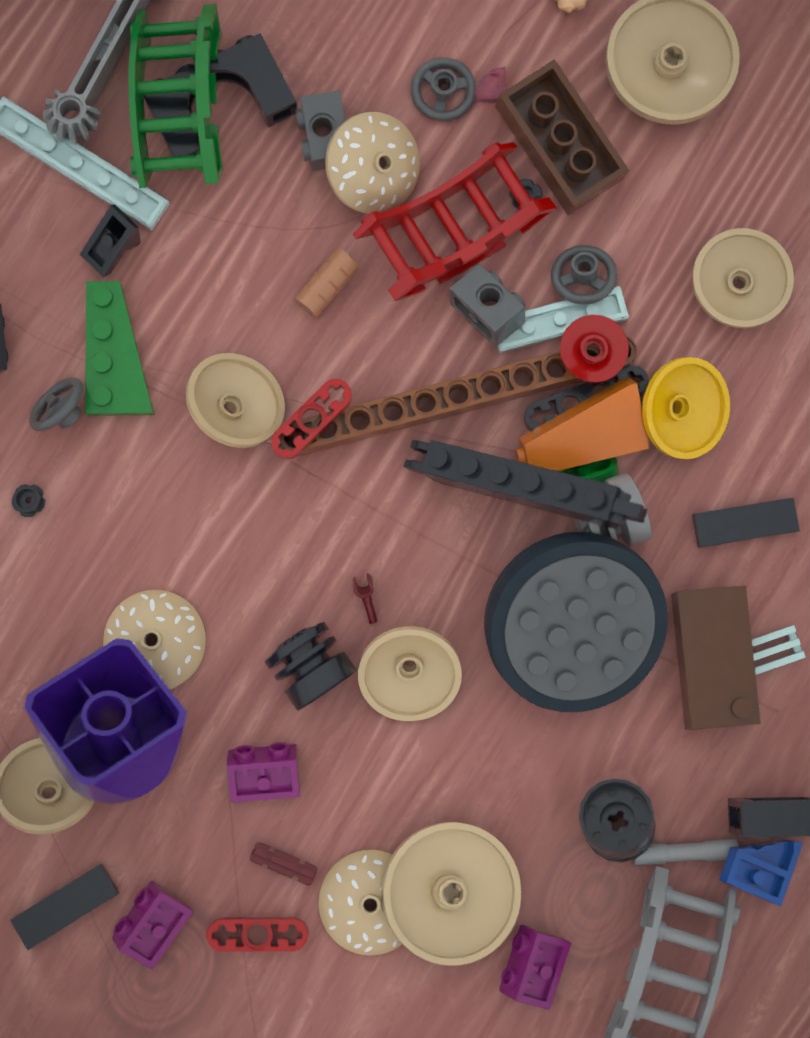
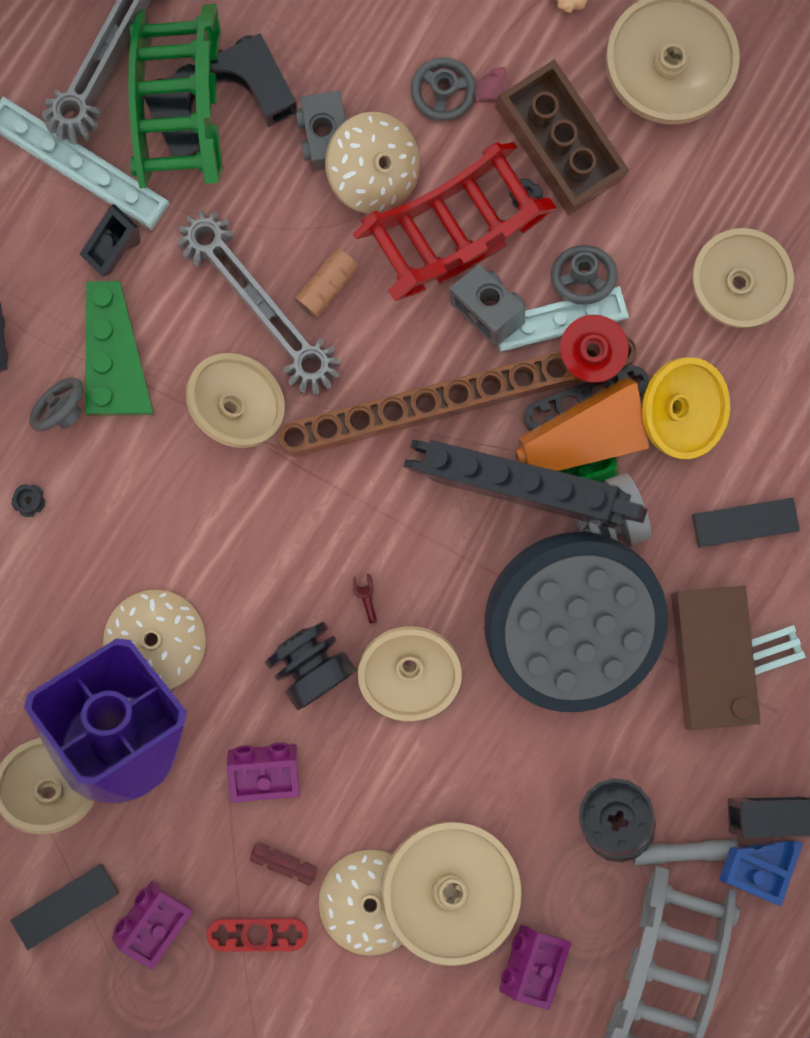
(257, 301): none -> light grey arm
(323, 394): red beam -> none

